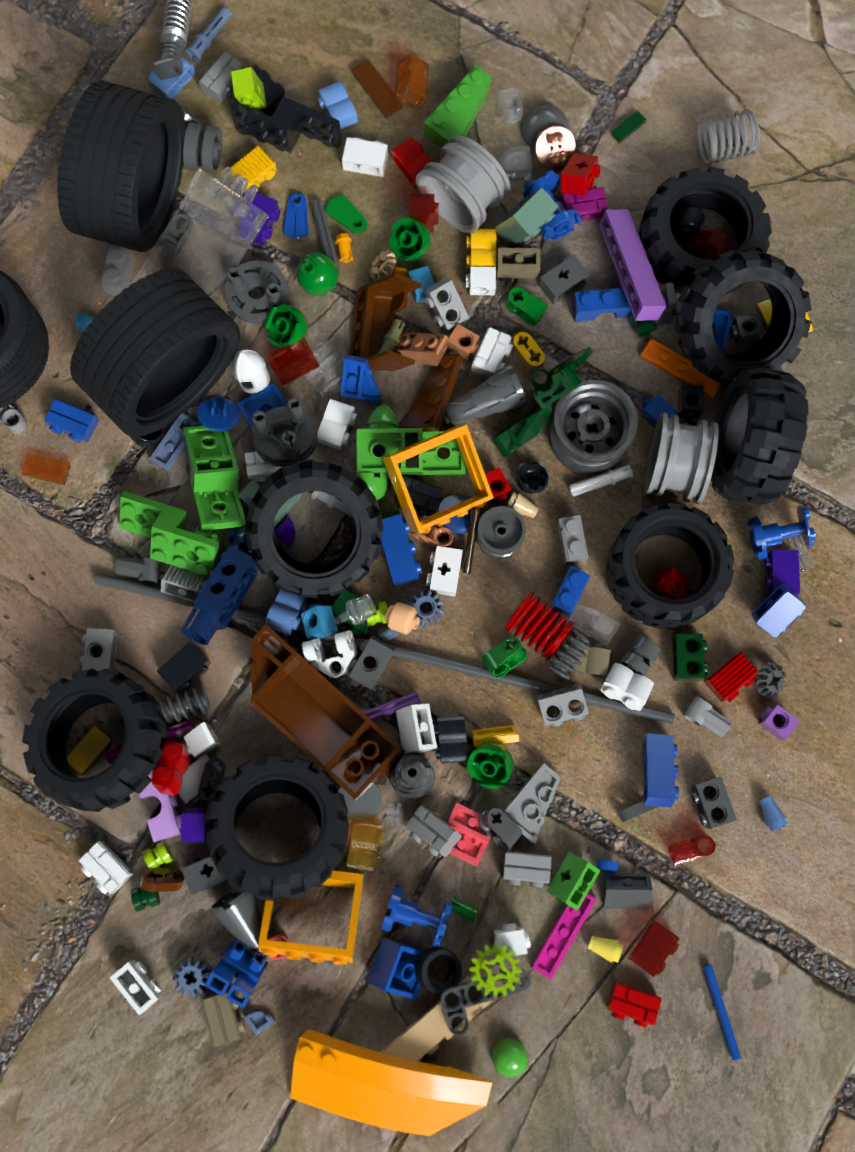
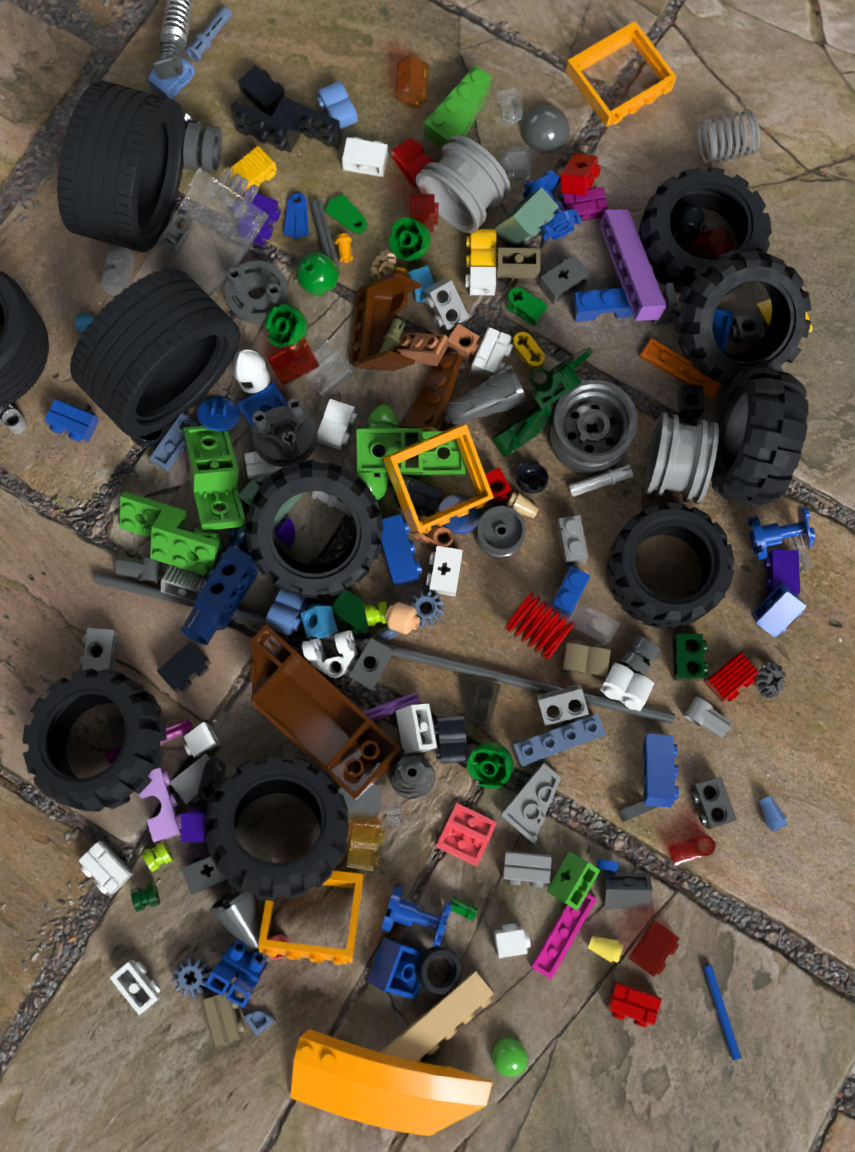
(46, 469): clear orange tile -> none
(88, 750): yellow tile -> none
(162, 879): reddish brown beam -> none
(173, 764): red brick -> none
(185, 705): dark grey piece -> none
(218, 79): light grey brick -> none
(248, 88): lime brick -> none
(357, 610): clear piece -> none
(359, 380): blue wing -> none
(377, 88): reddish brown tile -> none
(433, 831): light grey brick -> none
(464, 1001): dark grey beam -> none
(471, 539): dark brown bar -> none
(479, 699): none -> clear smoke wing
(497, 734): yellow tile -> none
(500, 828): dark grey piece -> none
(503, 657): green piece -> none
(506, 975): lime gear -> none
(553, 137): plate -> none
(558, 740): none -> sand blue brick
(570, 654): dark grey piece -> none
(605, 47): none -> light orange window
(628, 127): dark green piece -> none
(643, 328): dark green wheel -> none
(654, 407): blue brick -> none
(669, 583): red brick -> none
(787, 725): medium lavender brick -> none

